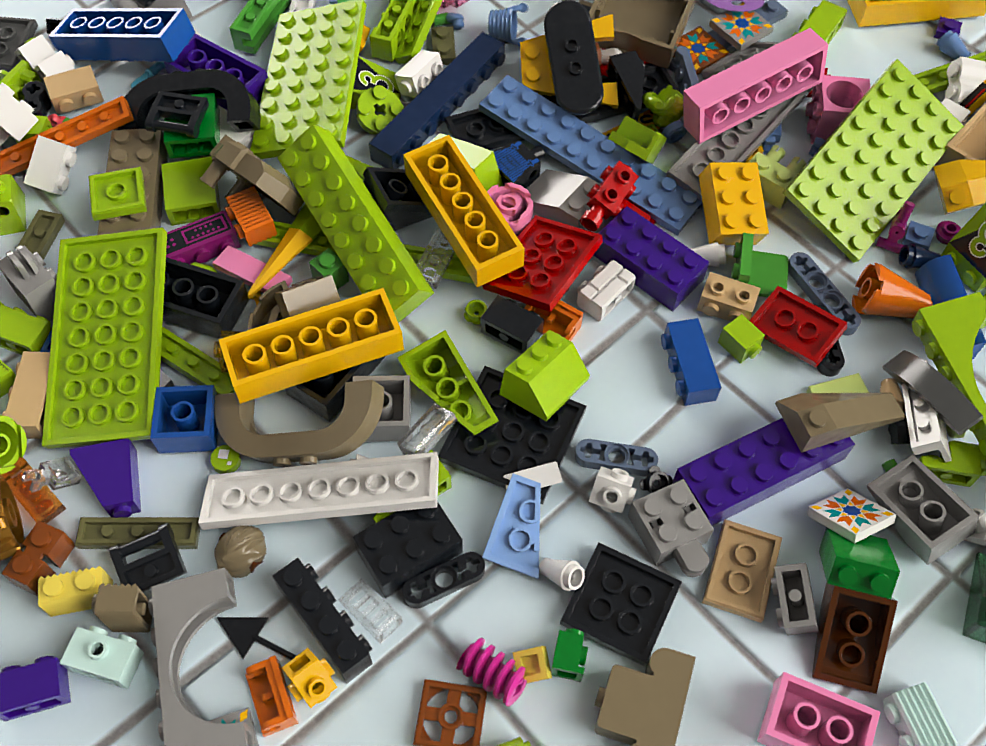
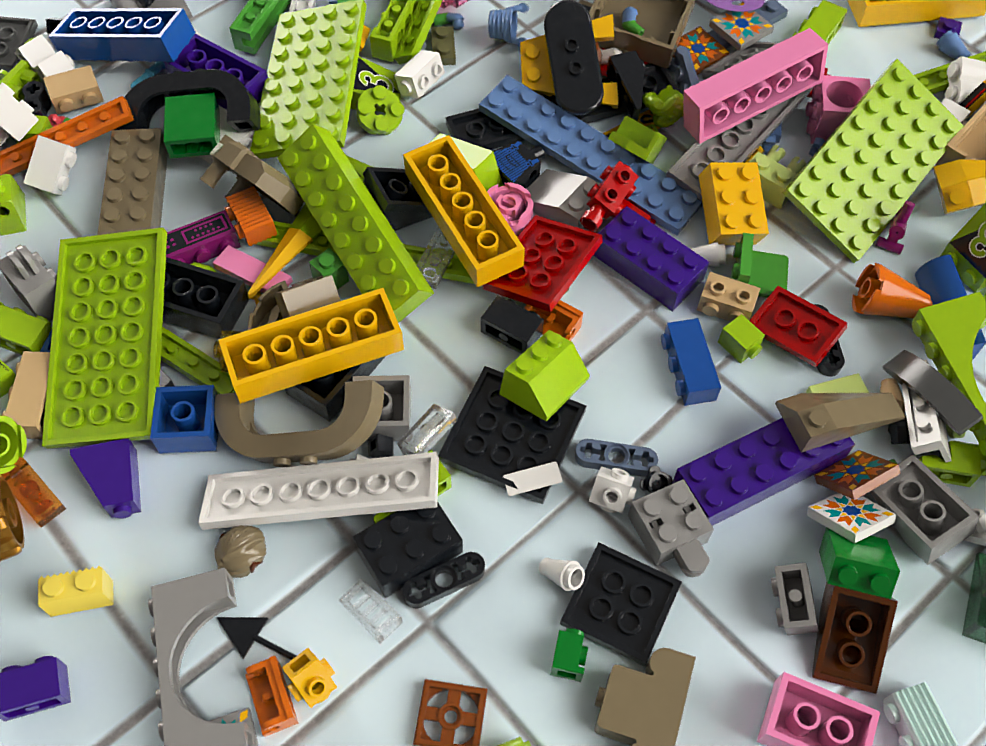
(28, 566): dark orange piece -> none
(42, 232): olive plate -> none
(55, 473): clear plate -> none
(102, 656): light aqua brick -> none
(110, 531): olive tile -> none
(117, 193): lime tile -> none
(122, 608): dark tan brick -> none
(153, 568): black plate -> none
(177, 107): black plate -> none
(185, 194): lime brick -> none
(225, 459): lime tile -> none
(322, 619): black brick -> none
(380, 446): none -> black piece
(437, 101): dark blue brick -> none
(446, 379): lime wedge -> none
(472, 307): lime plate -> none
(492, 672): dark pink piece -> none
(515, 533): light blue wing -> none
(535, 662): light yellow plate -> none
(605, 289): white brick -> none
(629, 21): none -> arm
(674, 131): medium blue tile -> none
(742, 570): tan tile -> none
(828, 290): sand blue beam -> none
(857, 474): none -> dark orange tile
(915, 256): dark blue cone -> none
(918, 234): medium blue plate -> none
(946, 231): magenta plate -> none

